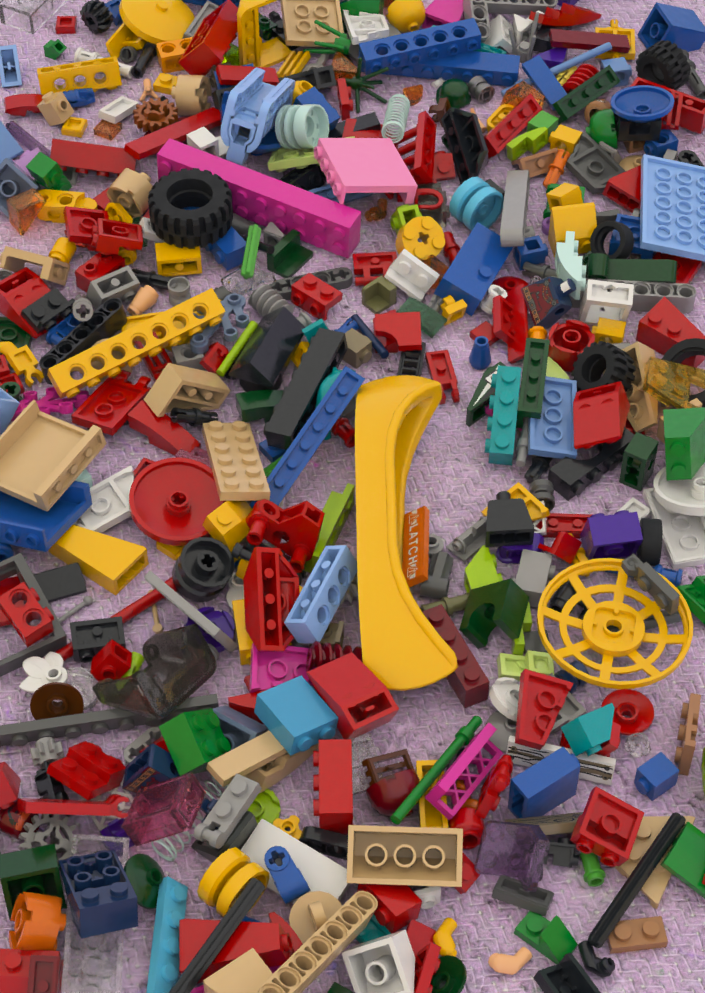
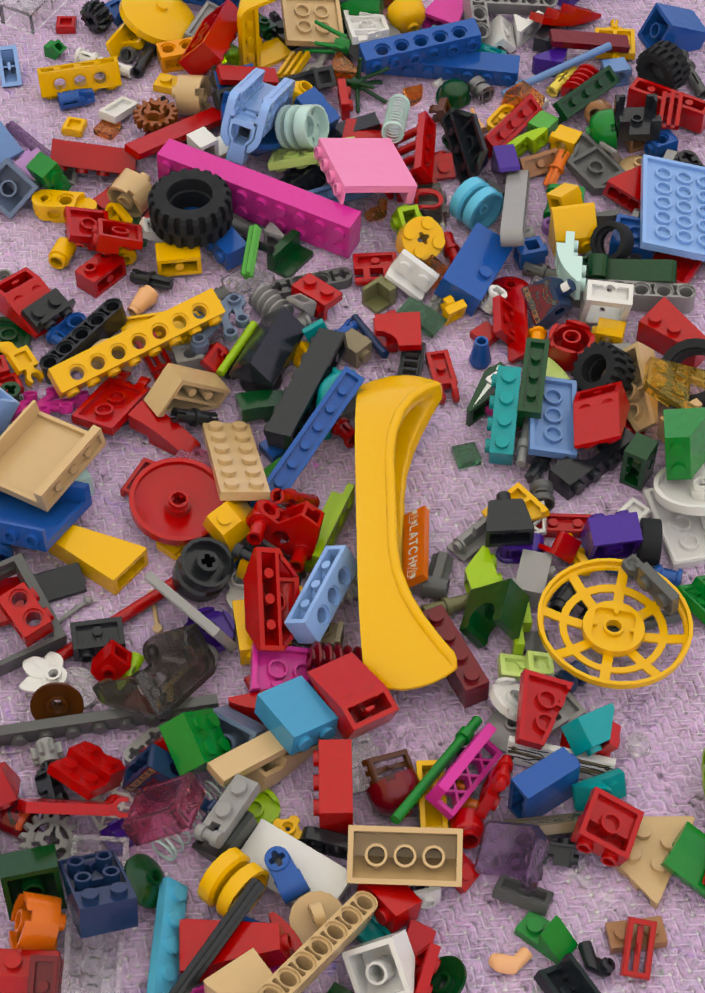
(20, 103): red slope -> none
(24, 209): clear orange slope -> none
(52, 270): tan panel -> none
(55, 108): tan brick -> none
(86, 311): light grey pin -> none
(109, 502): white wing -> none
(117, 284): light grey brick -> none
(147, 90): light nougat bar -> none
(181, 292): light grey wheel -> none
(290, 497): none -> red pin
(302, 303): none -> light grey slope
(437, 546): light grey plate -> none
(444, 939): yellow arm -> none
(466, 455): none -> clear green tile
(504, 158): none -> dark purple slope
(524, 49): light grey plant -> none
(544, 80): blue tile -> none
(593, 873): bright green pin -> none
(610, 781): none -> teal slope
(635, 706): red dish -> none
(636, 880): black axle -> none
(637, 949): none -> red tile
(642, 103): blue dish -> none
(656, 776): blue brick -> none
(687, 733): medium nougat wing -> none

